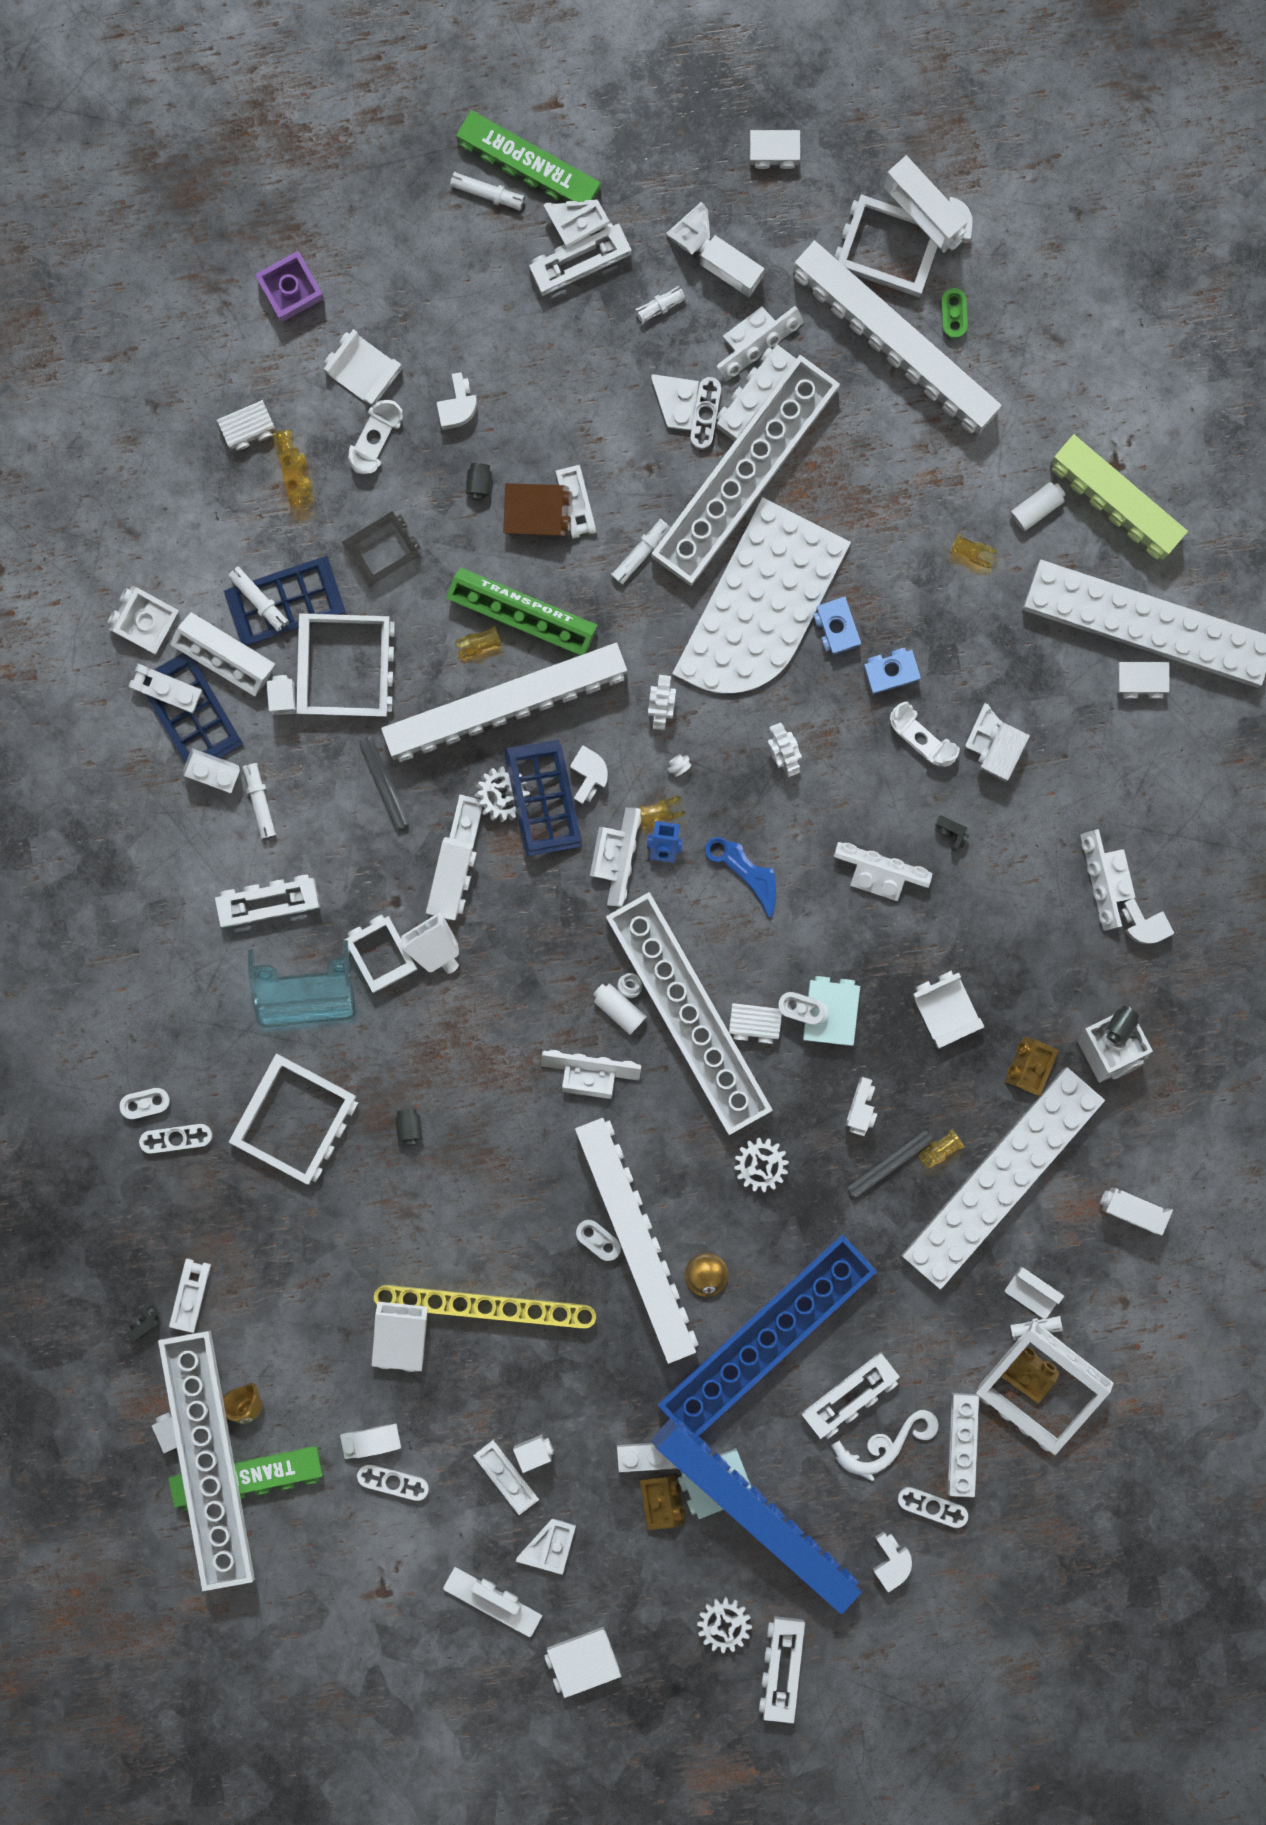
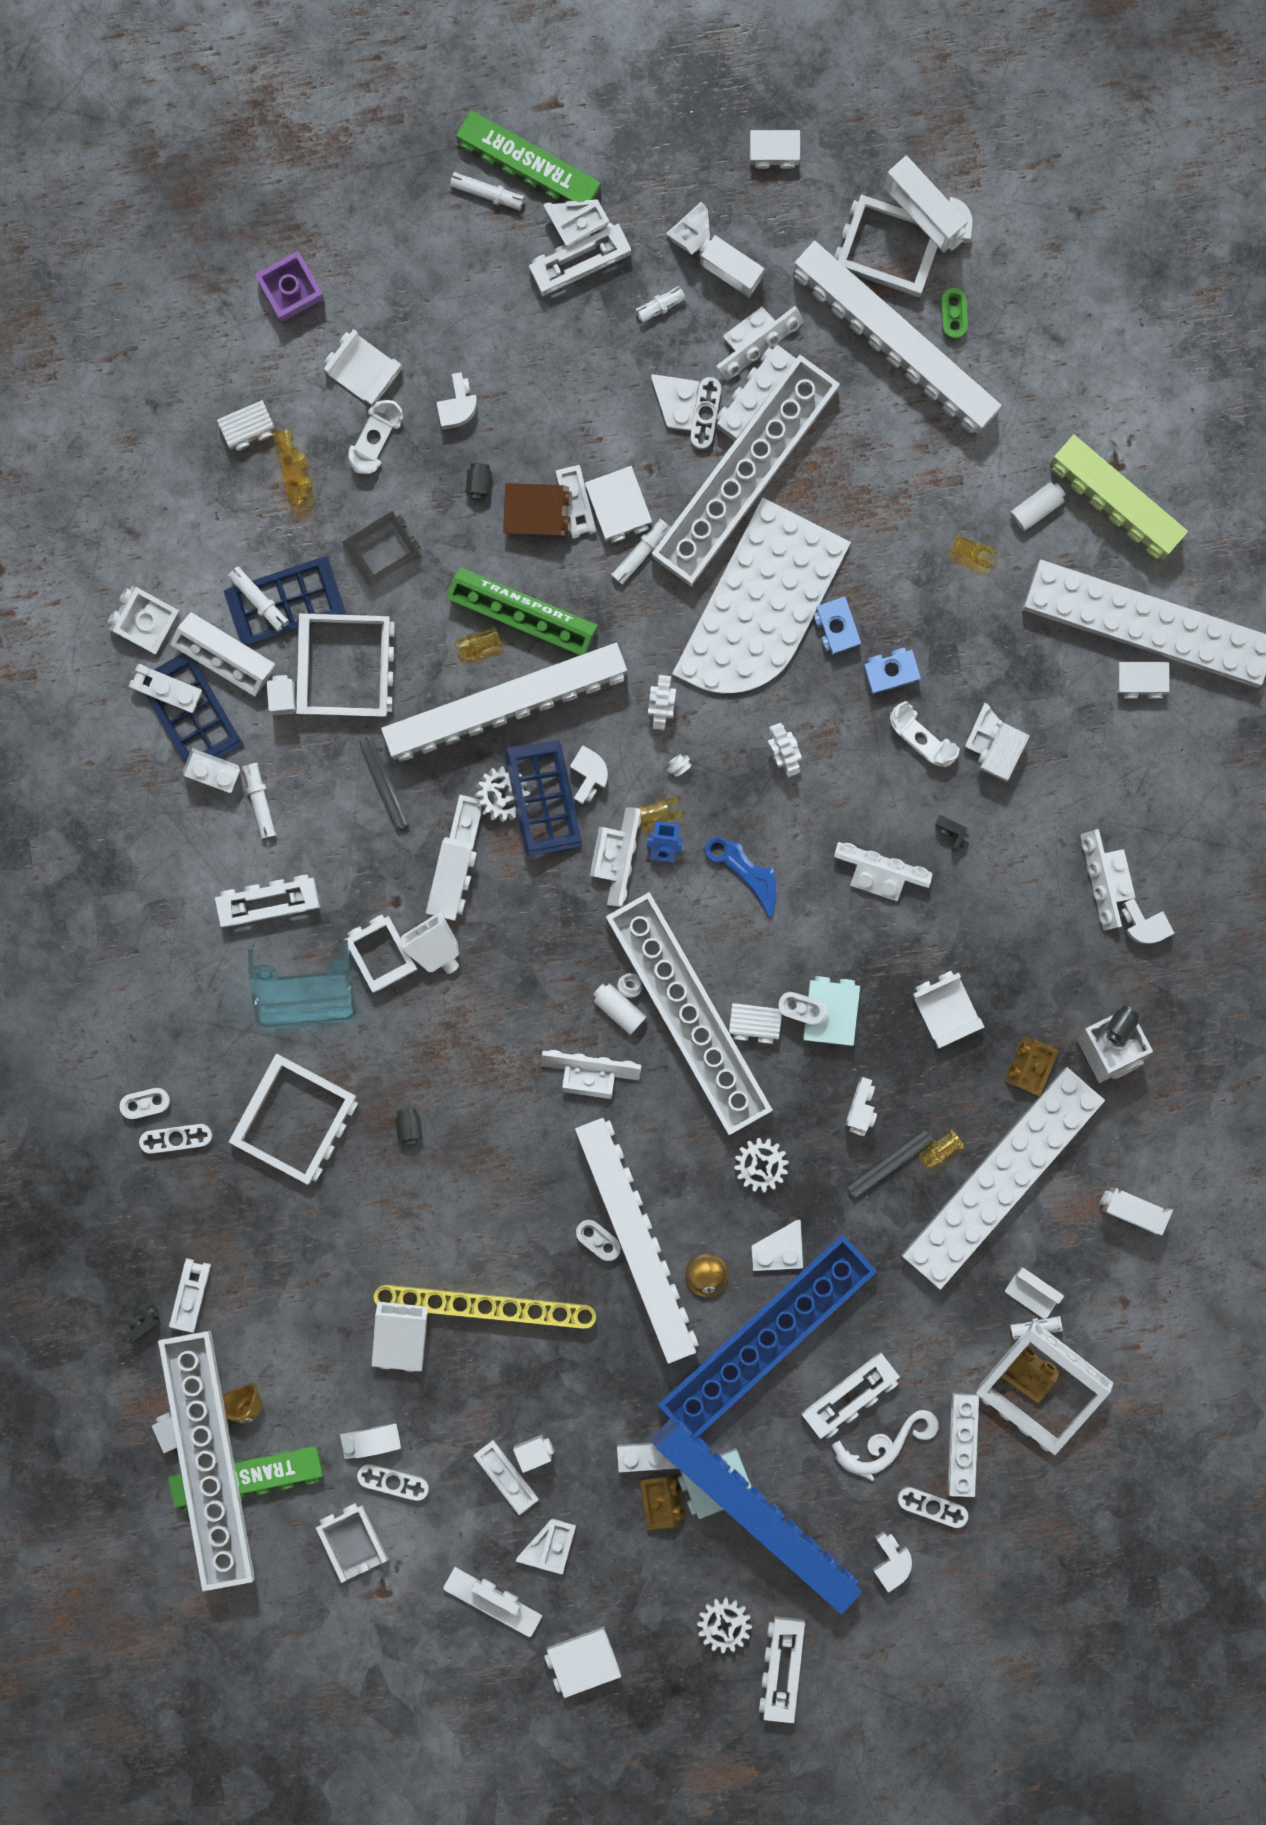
(351, 1542): none -> window
(618, 504): none -> white brick
(779, 1249): none -> white wing

